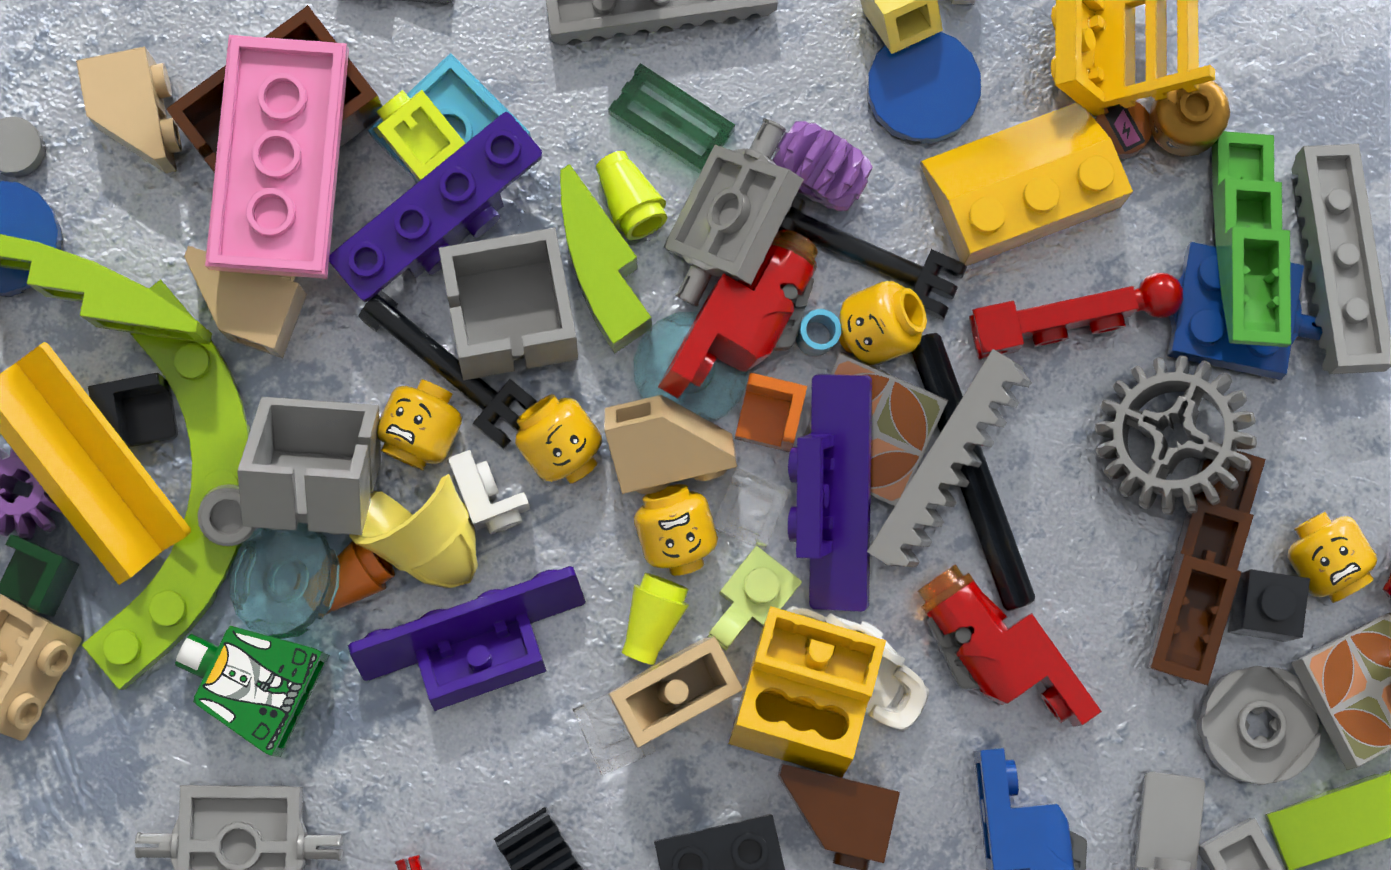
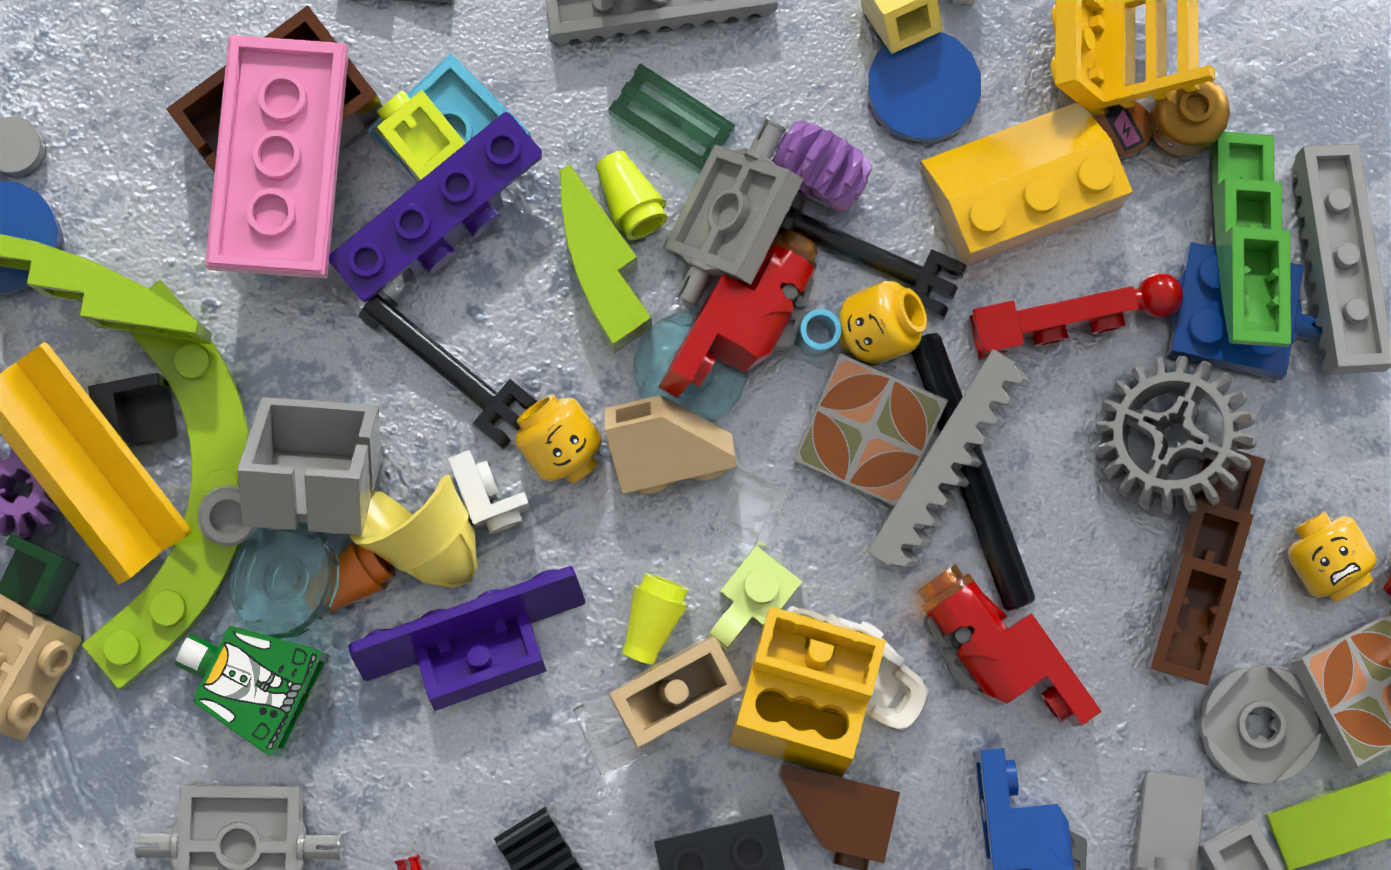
(126, 103): tan slope -> none
(249, 306): tan slope -> none
(419, 424): yellow head -> none
(509, 303): light grey piece -> none
(675, 529): yellow head -> none
(770, 412): orange panel -> none
(835, 492): dark purple bracket -> none
(1269, 606): black brick -> none

